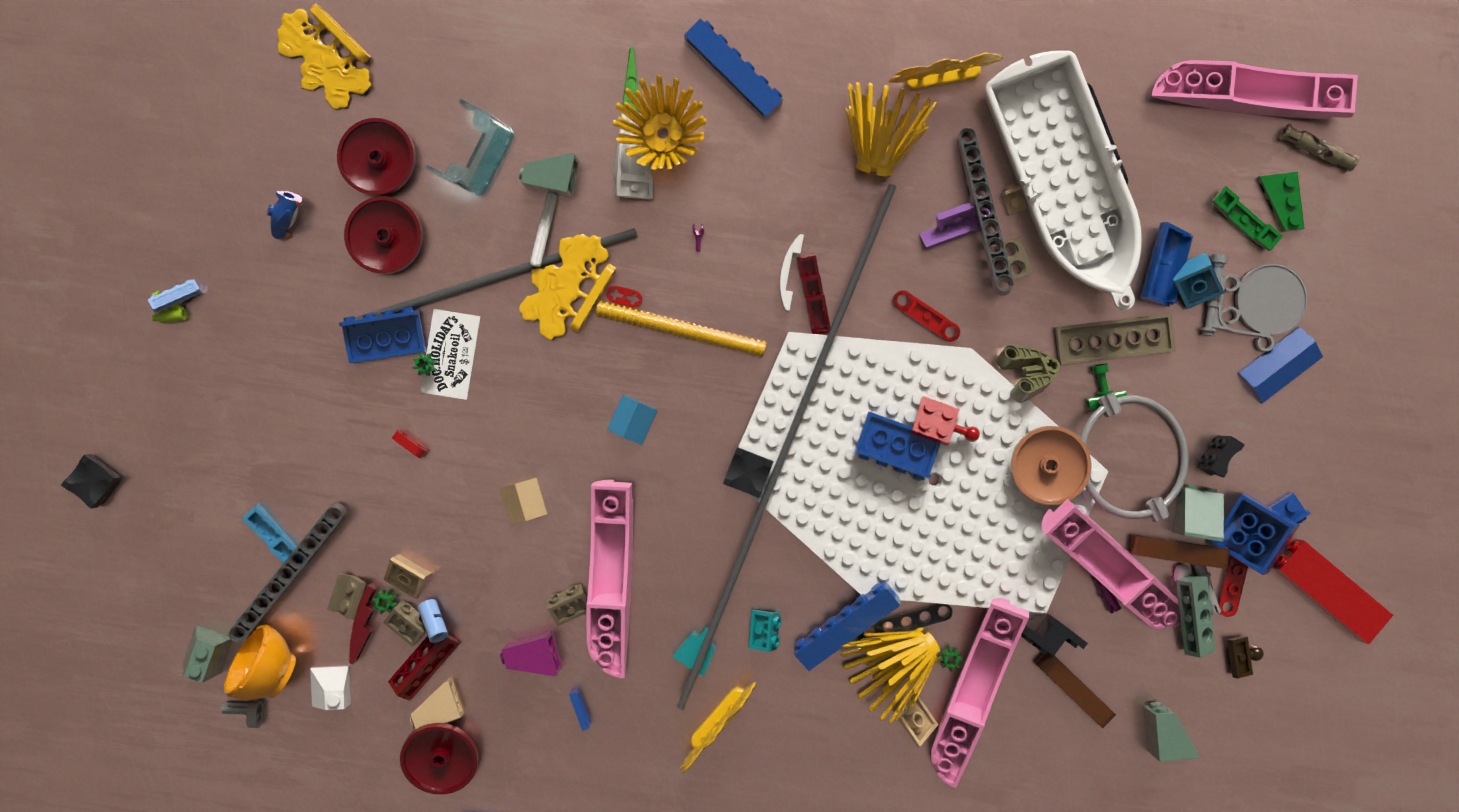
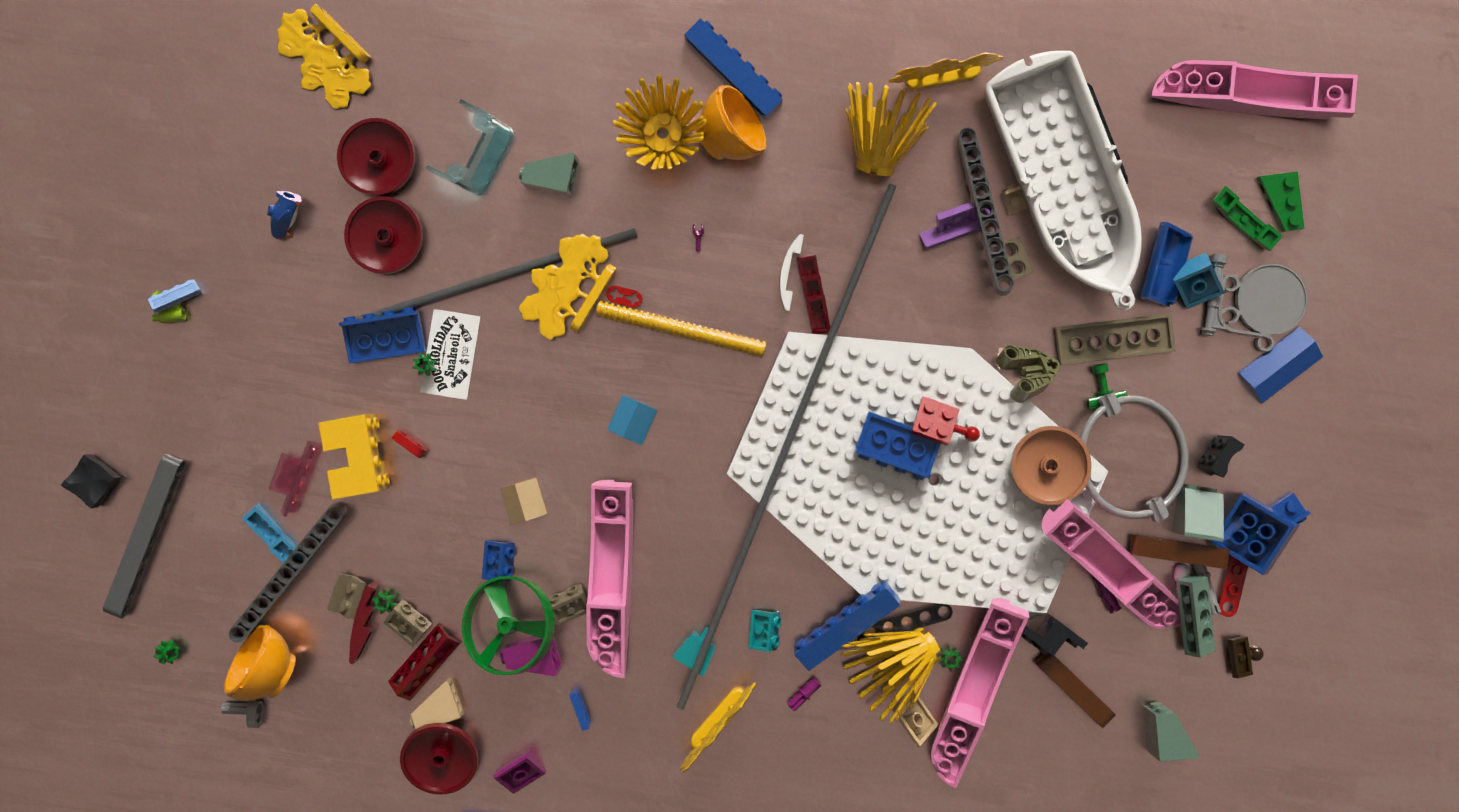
(144, 536): none -> dark grey beam
(166, 652): none -> green gear
(205, 654): sand green slope -> none
(288, 476): none -> clear pink bracket
(330, 687): white slope -> none
(365, 468): none -> yellow piece
(406, 575): tan slope -> none
(433, 621): light blue pin -> none
(497, 559): none -> blue bracket
(507, 624): none -> green piece
(519, 771): none -> magenta slope
(543, 230): white axle -> none
(631, 178): white plate -> none
(731, 126): none -> light orange piece
(748, 472): black brick -> none
(804, 694): none -> magenta axle
(926, 316): red plate -> none
(1310, 143): dark tan piece -> none
(1332, 591): red brick -> none

